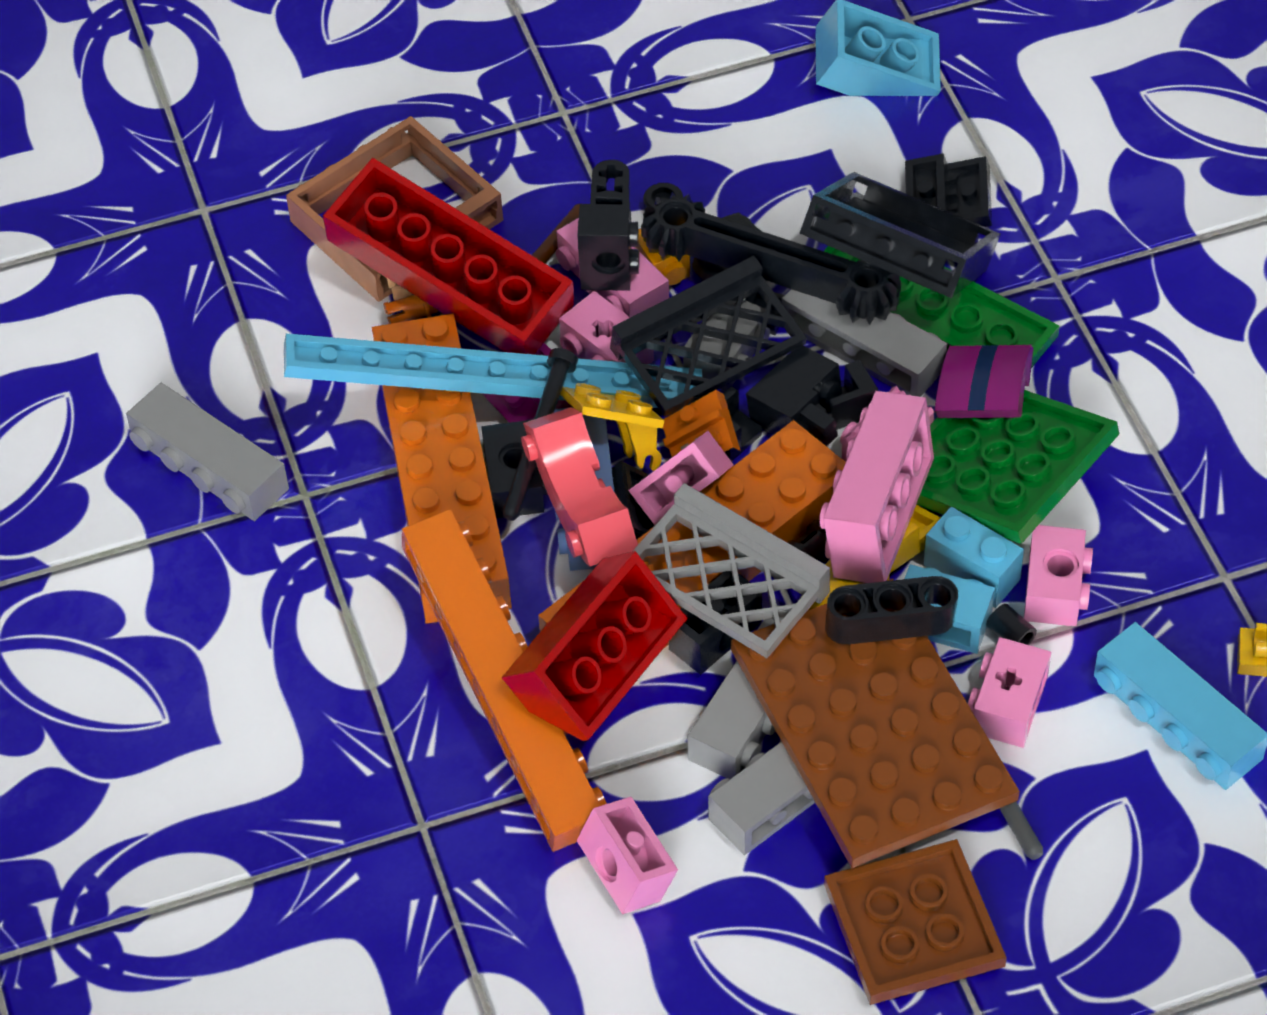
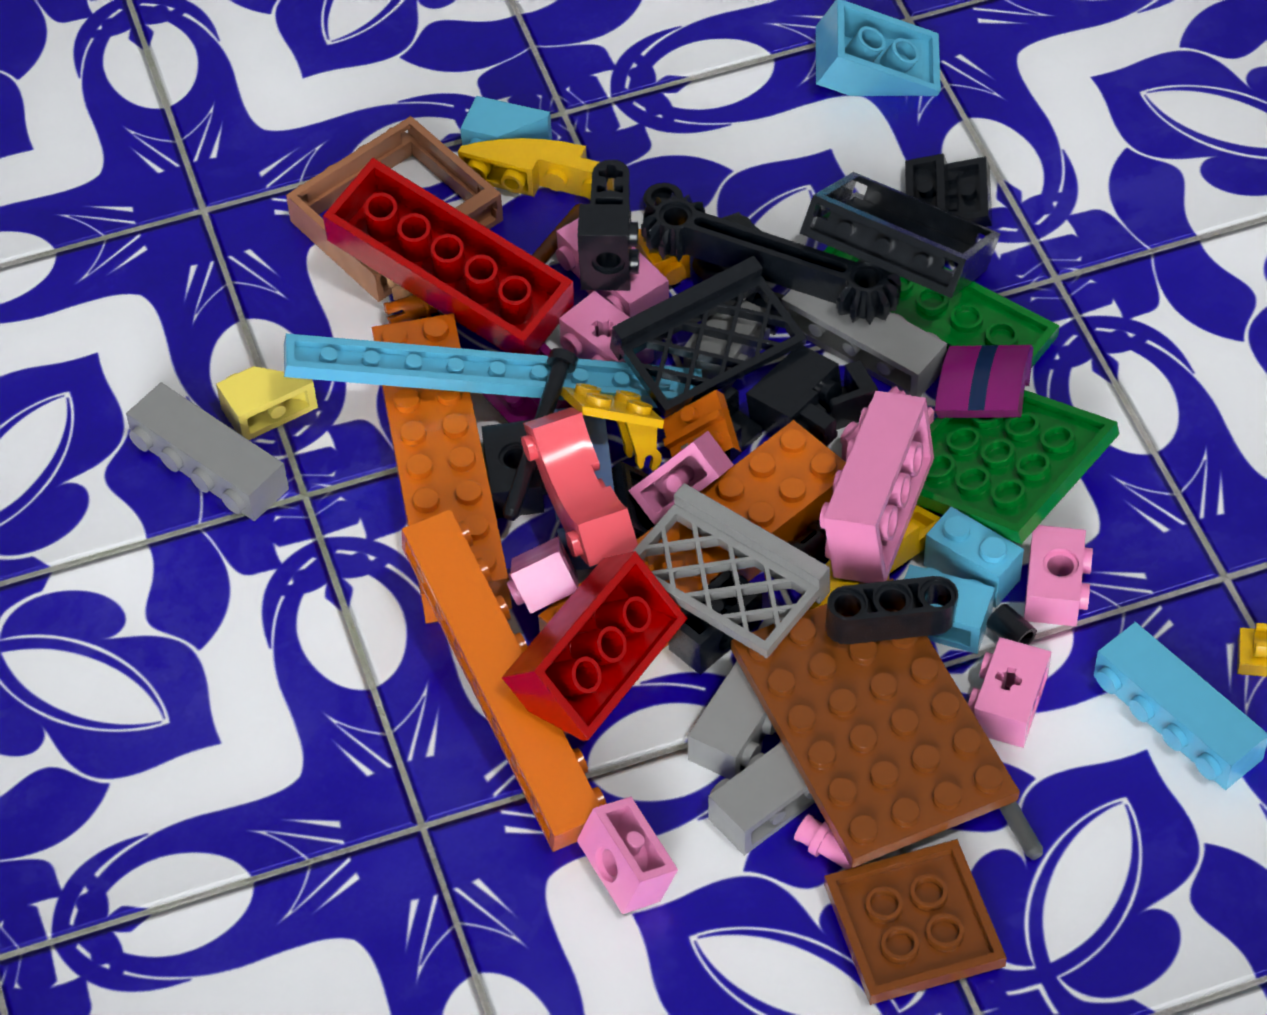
(264, 400): none -> light yellow slope
(497, 119): none -> medium azure slope
(527, 163): none -> yellow slope
(542, 576): none -> bright pink brick
(820, 841): none -> bright pink pin

